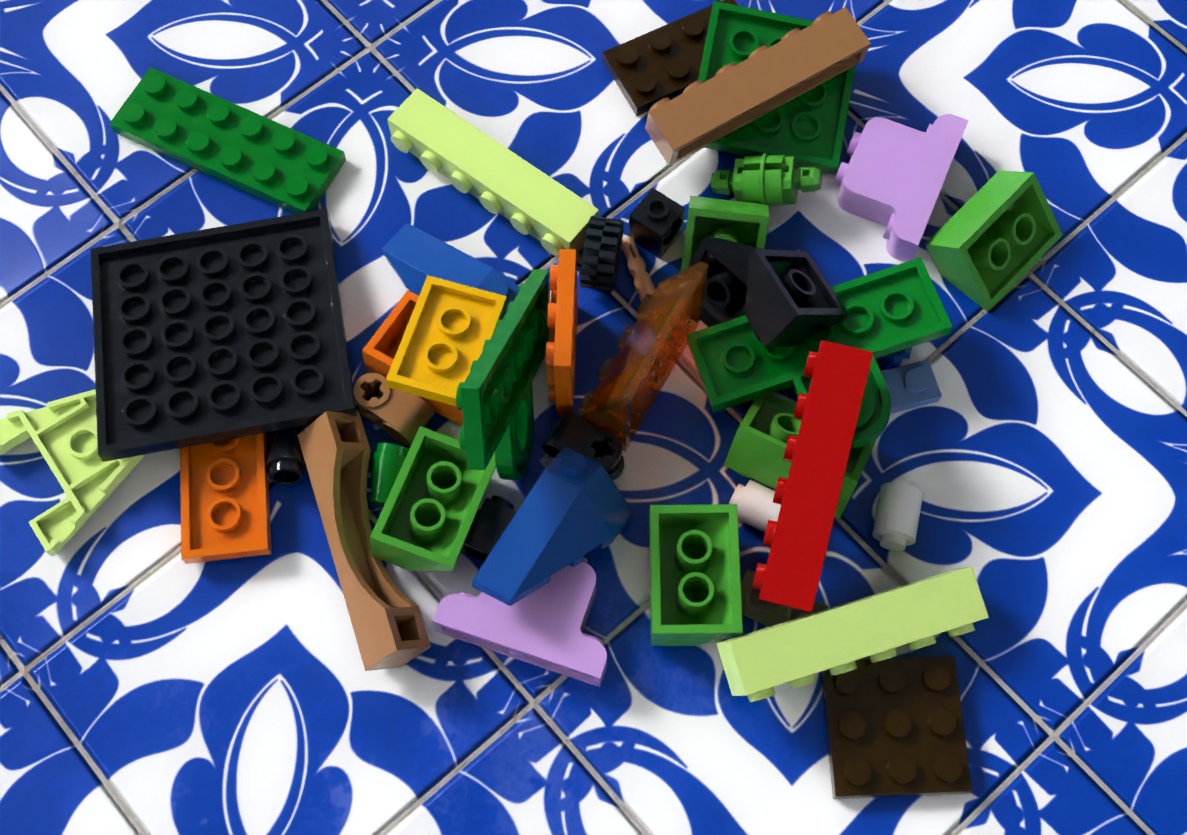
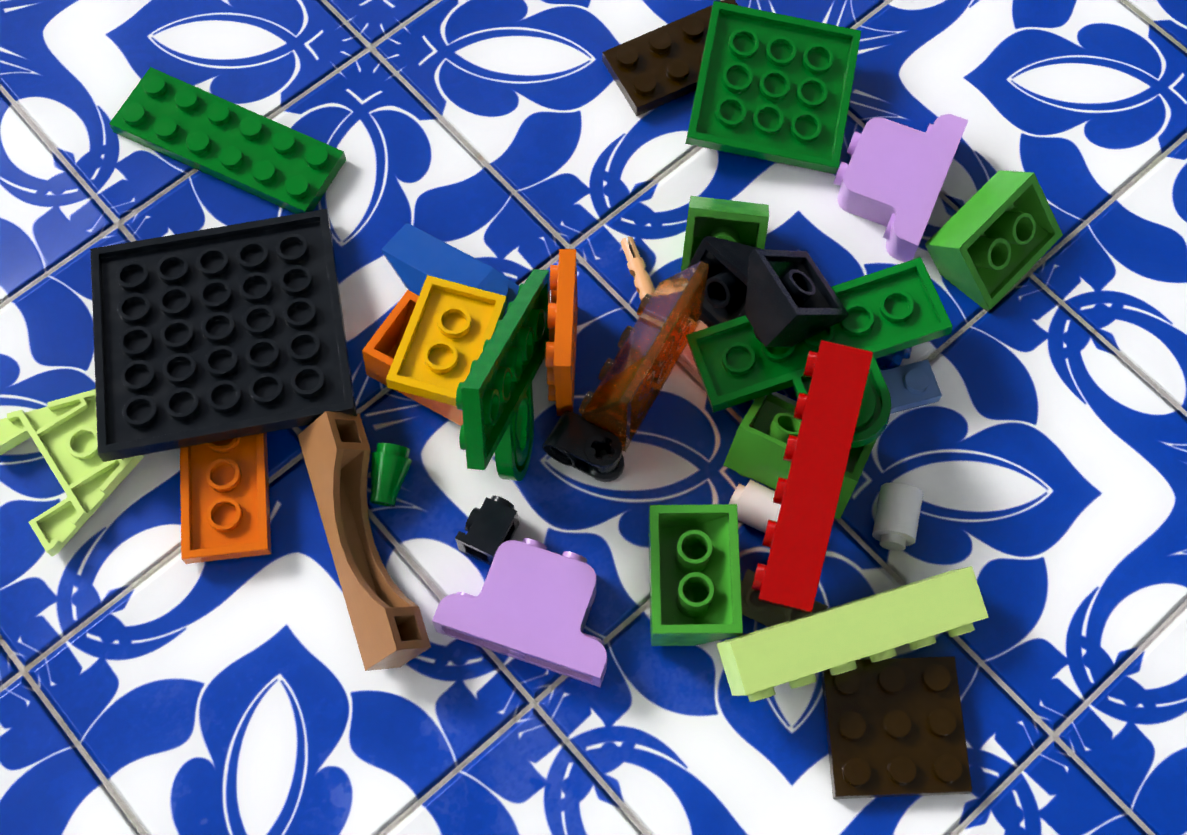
(285, 458): black cone -> none
(395, 412): medium nougat piece -> none
(430, 505): bright green slope -> none
(491, 173): yellowish green brick -> none
(558, 523): blue wedge -> none
(601, 253): black bush -> none
(656, 223): black brick -> none
(756, 85): medium nougat brick -> none
(766, 180): bright green piece -> none

